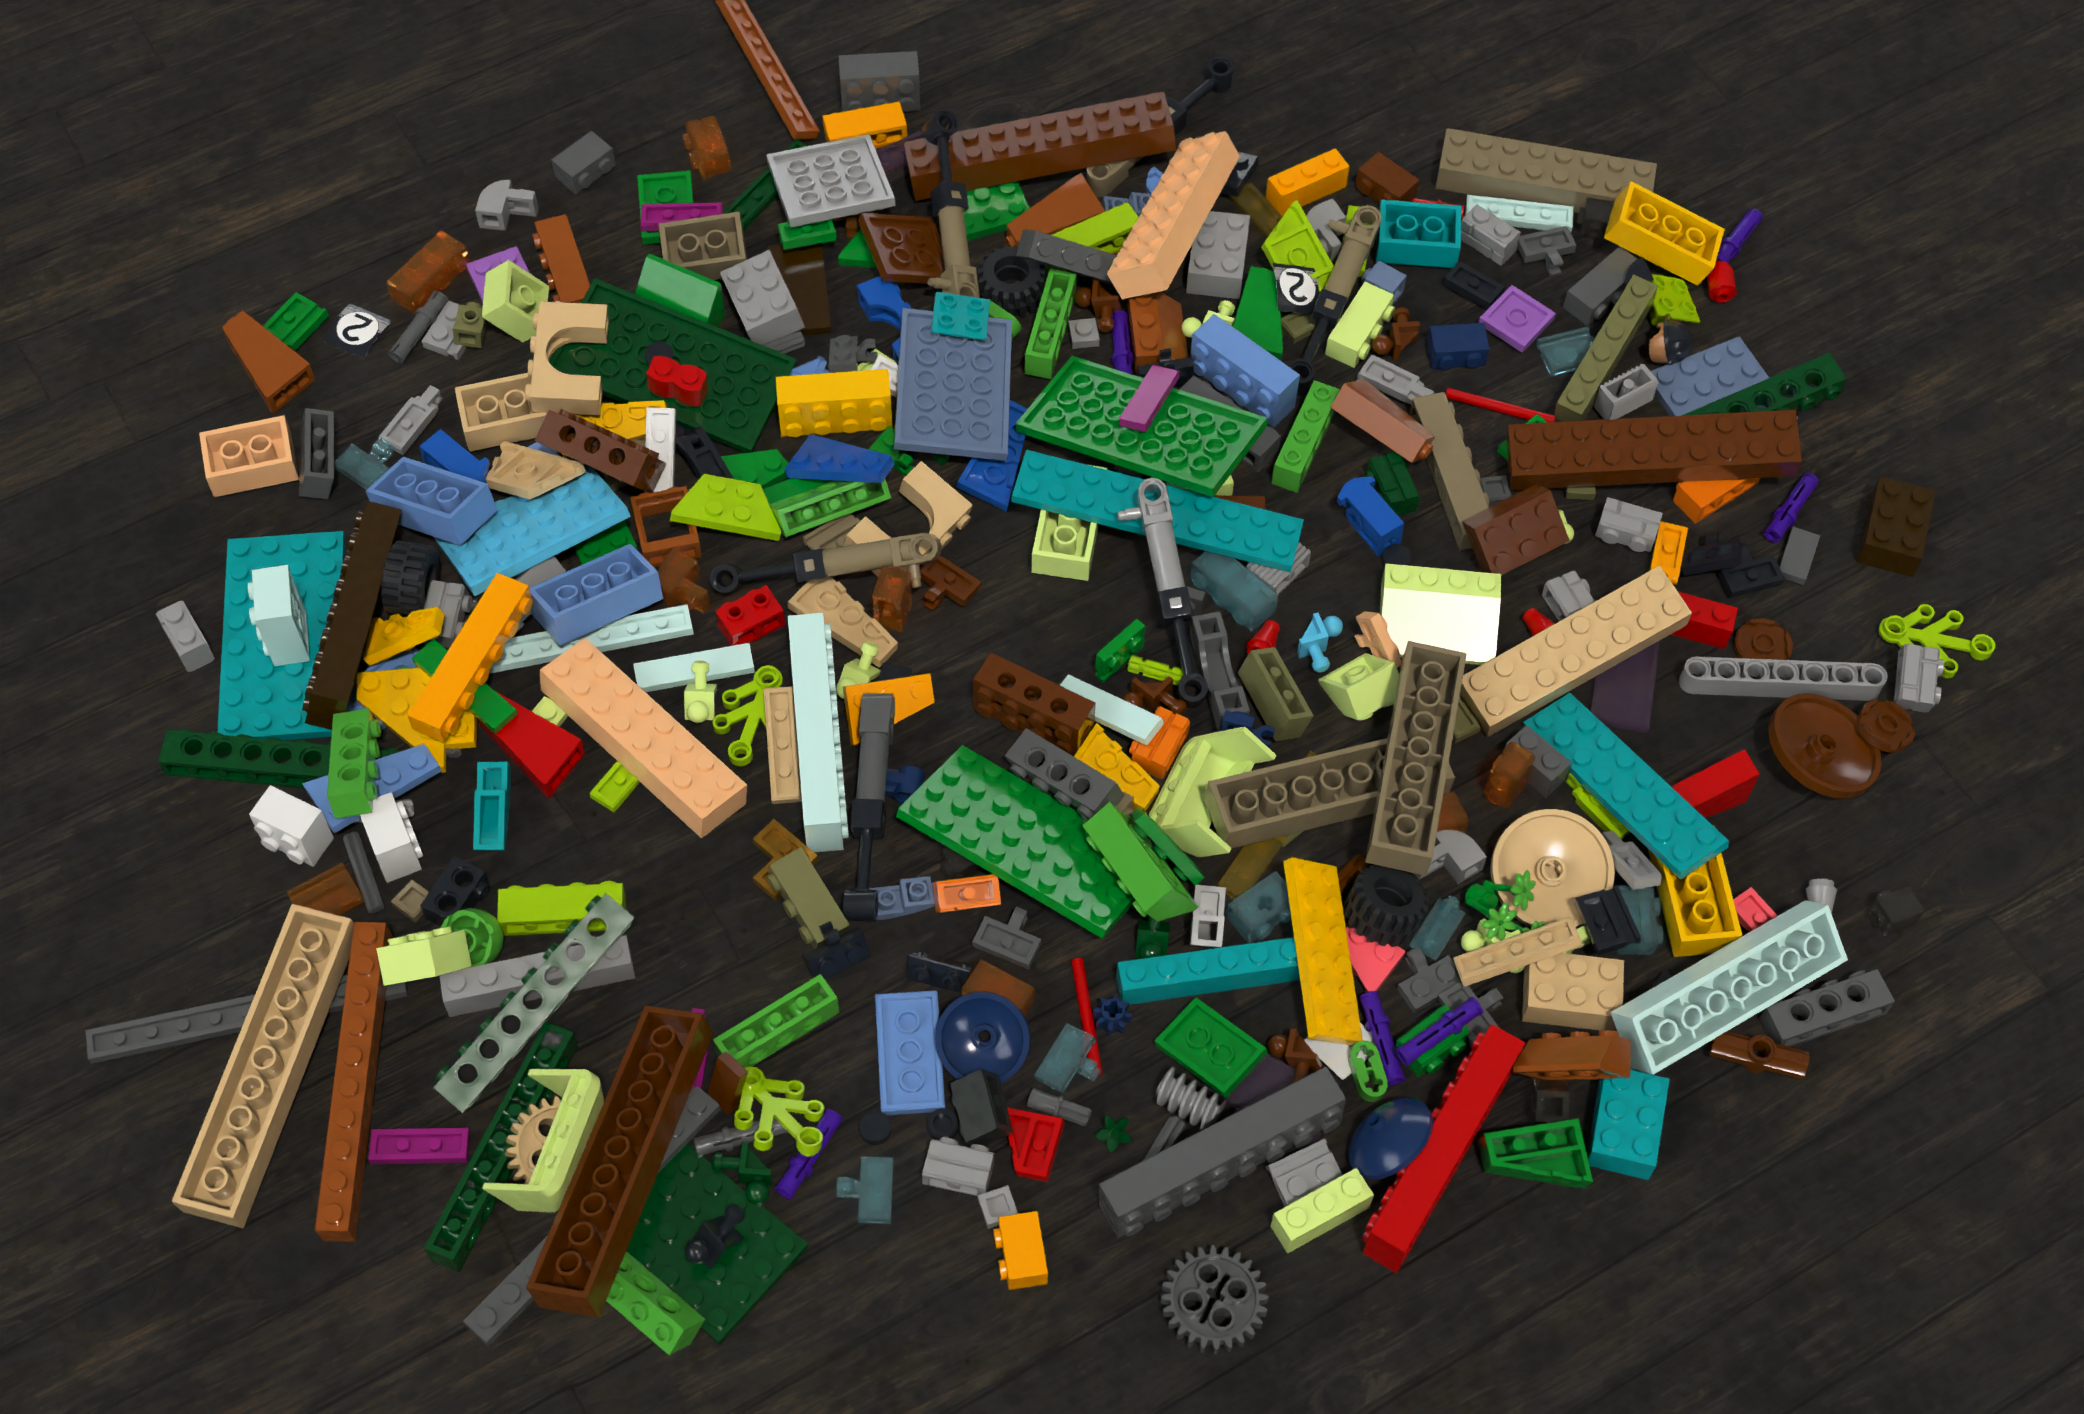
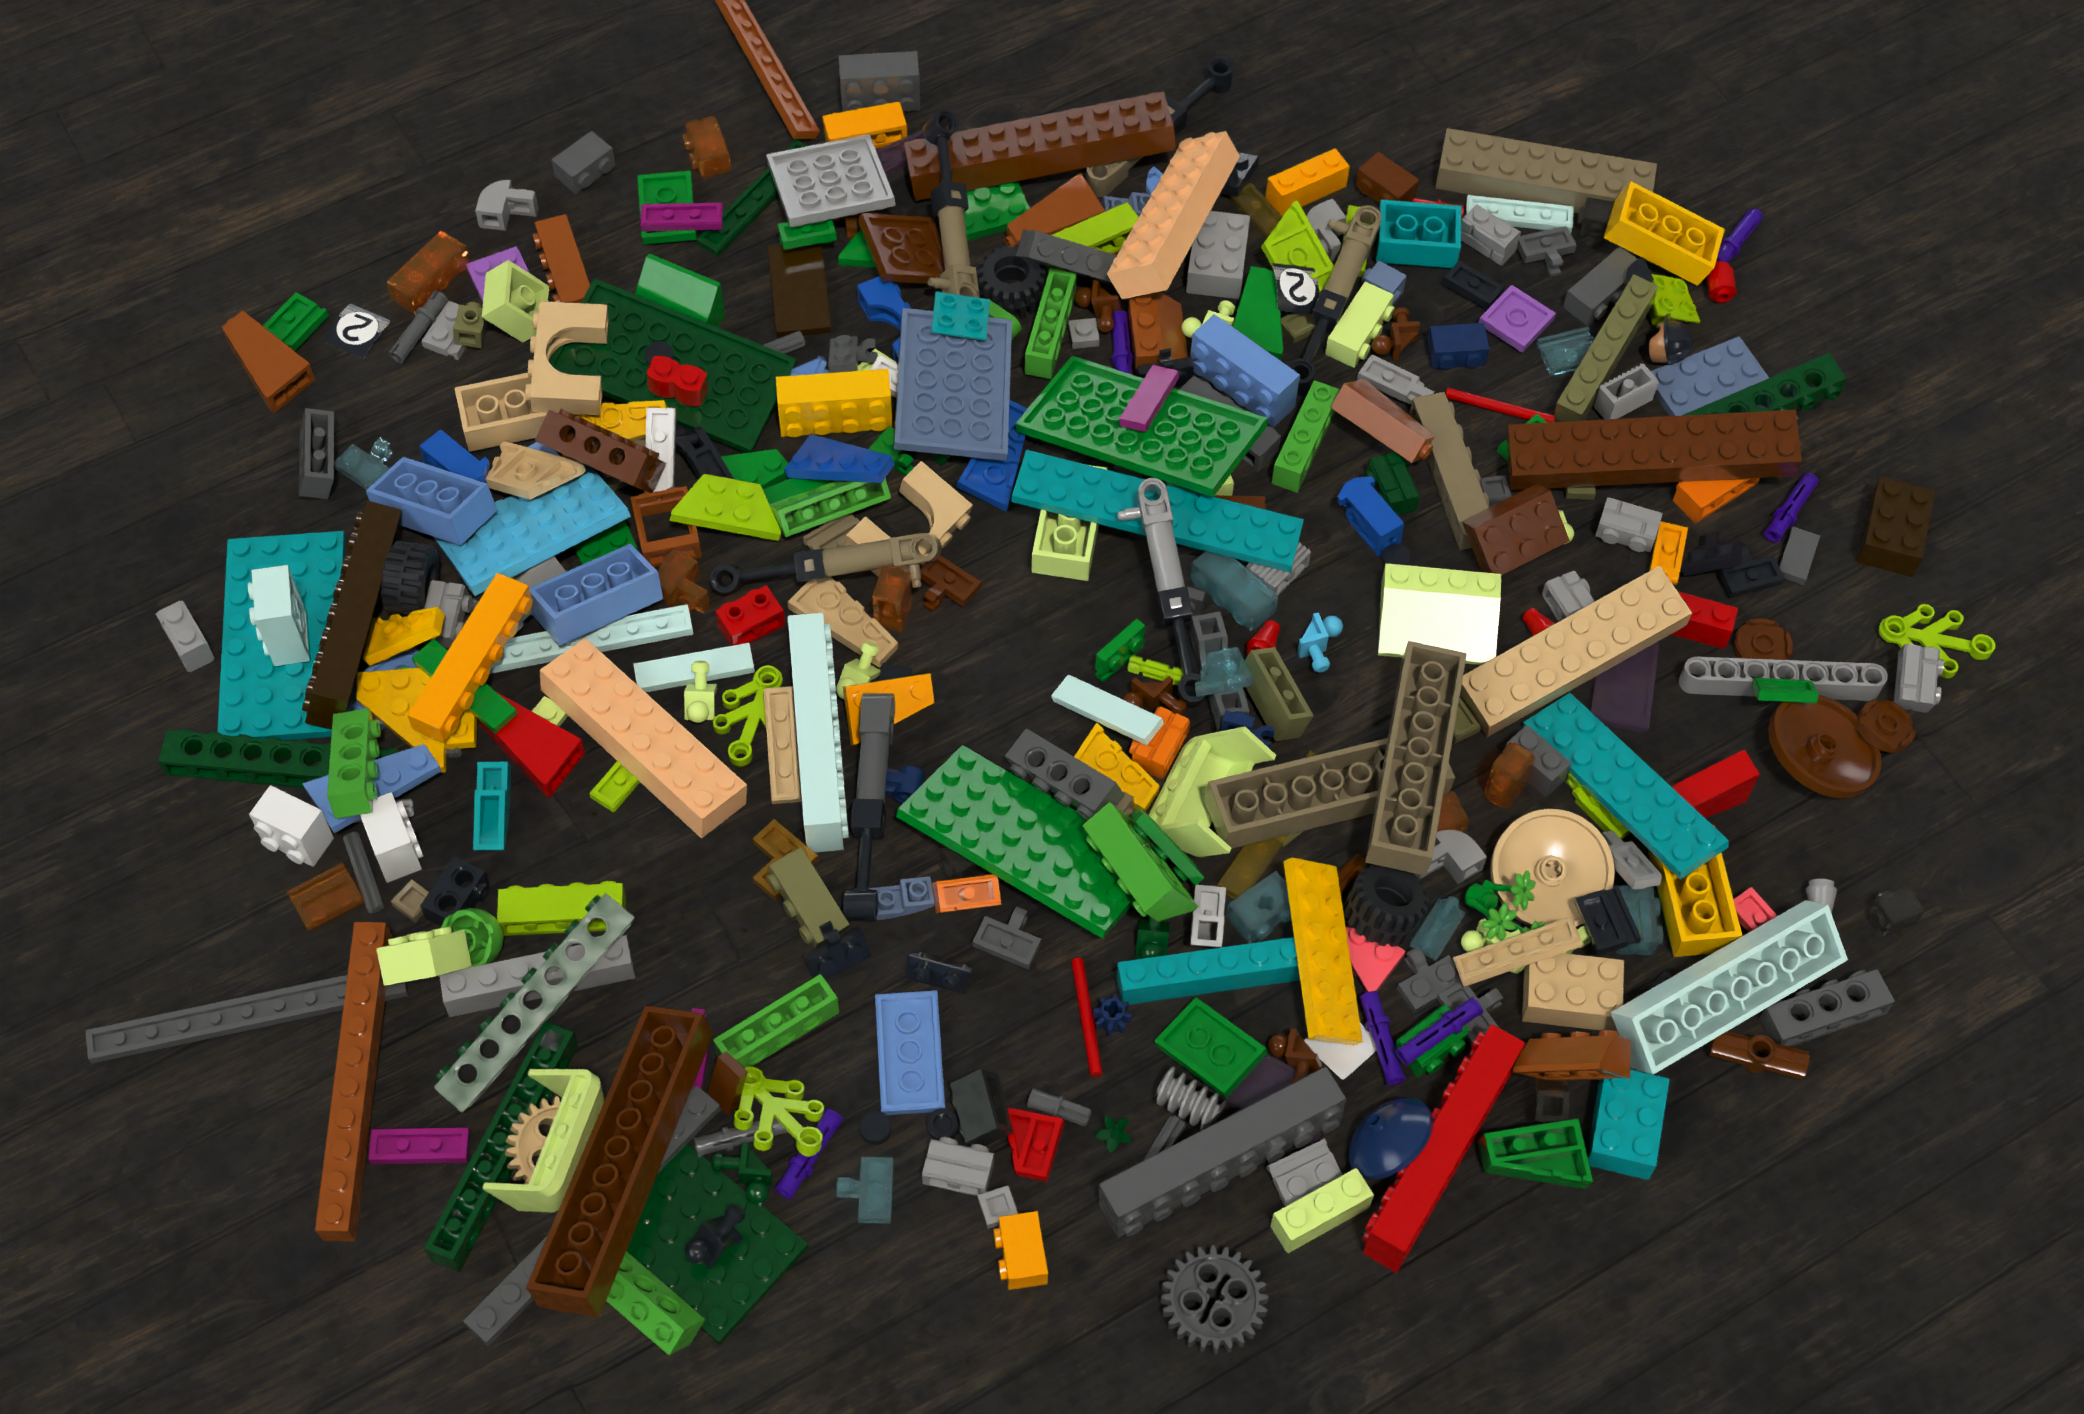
(249, 456): light nougat brick -> none
(265, 1067): tan brick -> none
(412, 420): light grey hinge -> none
(704, 243): dark tan brick -> none
(762, 299): light grey brick -> none
(960, 1042): dark blue dish -> none
(991, 979): clear orange brick -> none
(1033, 696): reddish brown brick -> none
(1067, 1058): clear light blue plate -> none
(1223, 672): none -> clear light blue wing
(1362, 686): yellowish green slope -> none
(1374, 1069): bright green beam -> none
(1377, 637): light nougat plate -> none
(1785, 690): none -> green tile

